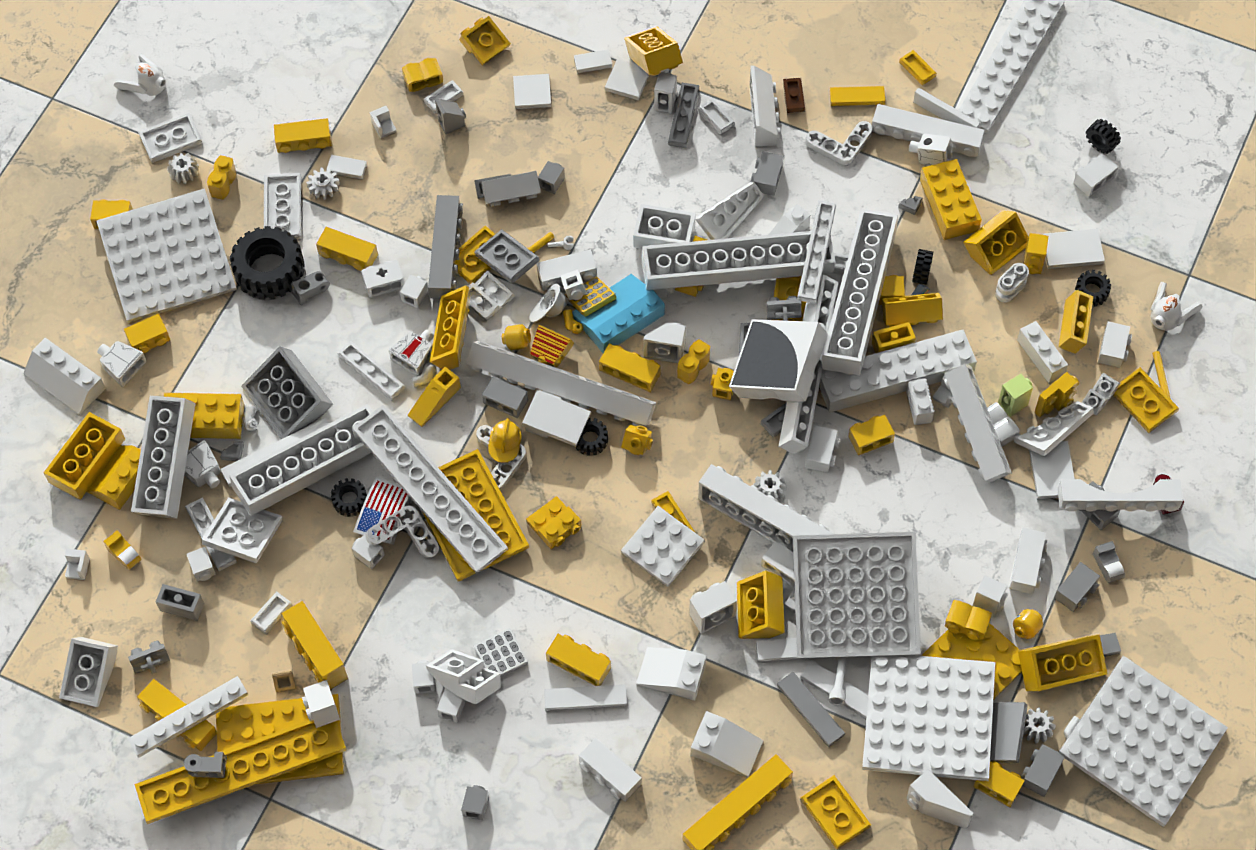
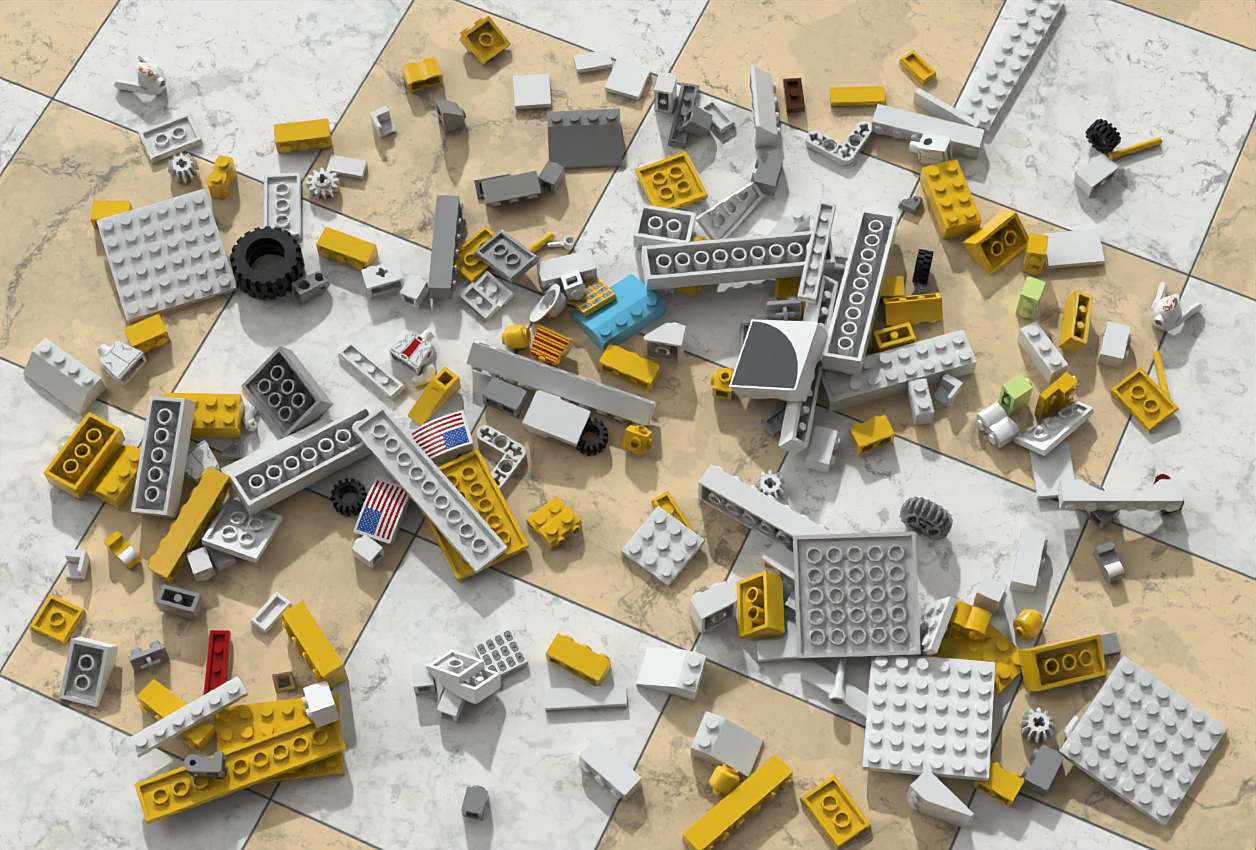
(57, 619): none -> yellow tile
(190, 524): none -> yellow brick
(217, 659): none -> red plate
(409, 526): white beam -> none
(444, 437): none -> slope
(448, 92): white tile -> none
(450, 328): yellow slope -> none
(504, 441): yellow piece -> none
(571, 324): yellow arm -> none
(585, 138): none -> light grey slope
(653, 50): yellow brick -> none
(671, 182): none -> yellow plate
(693, 361): yellow brick -> none
(697, 121): none -> light grey brick
(724, 780): none -> yellow head
(810, 709): light grey tile -> none
(926, 518): none -> light grey gear
(935, 624): none -> white plate
(977, 423): white brick -> none
(1007, 731): light grey tile -> none
(1012, 282): white brick -> none
(1030, 297): none -> yellowish green brick
(1077, 586): light grey brick -> none
(1097, 279): black tyre -> none
(1101, 393): white slope -> none
(1135, 148): none -> yellow bar

